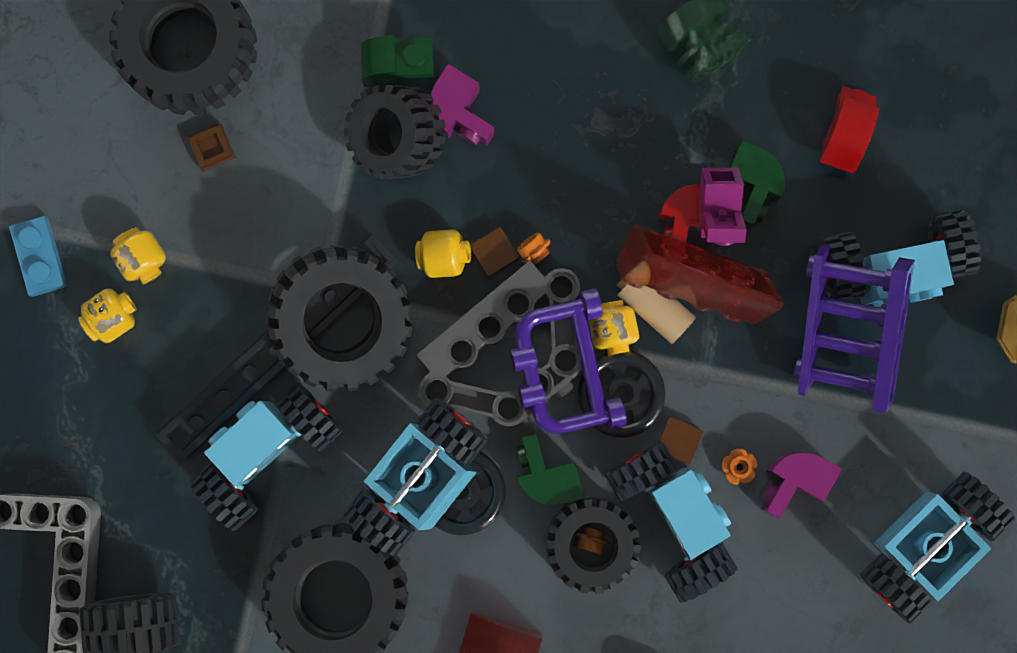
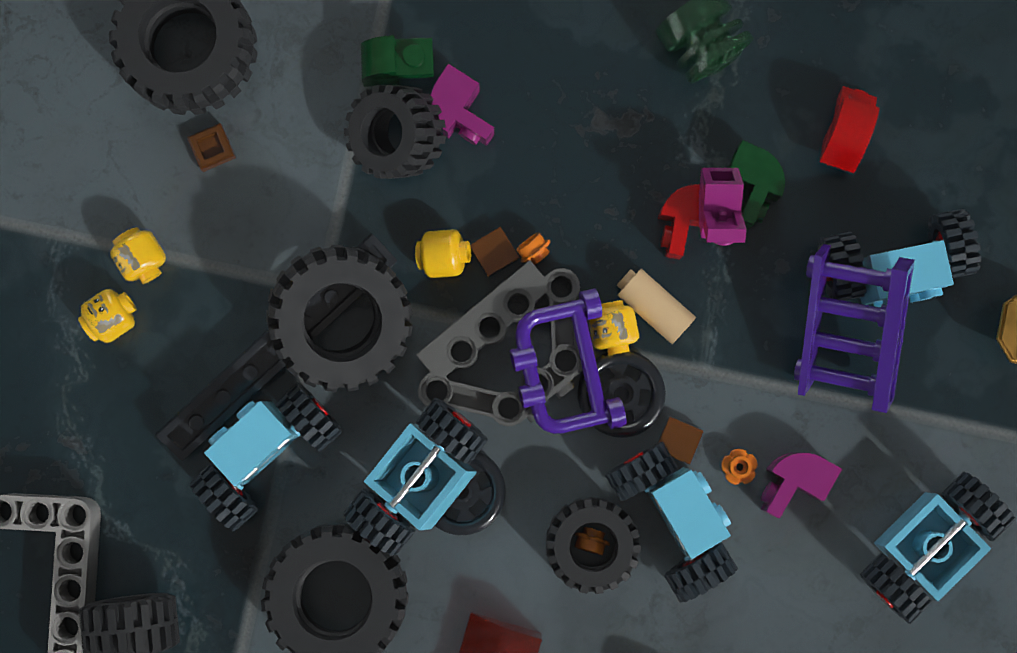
(38, 256): dark azure plate -> none
(547, 485): dark green brick -> none
(697, 276): clear red slope -> none

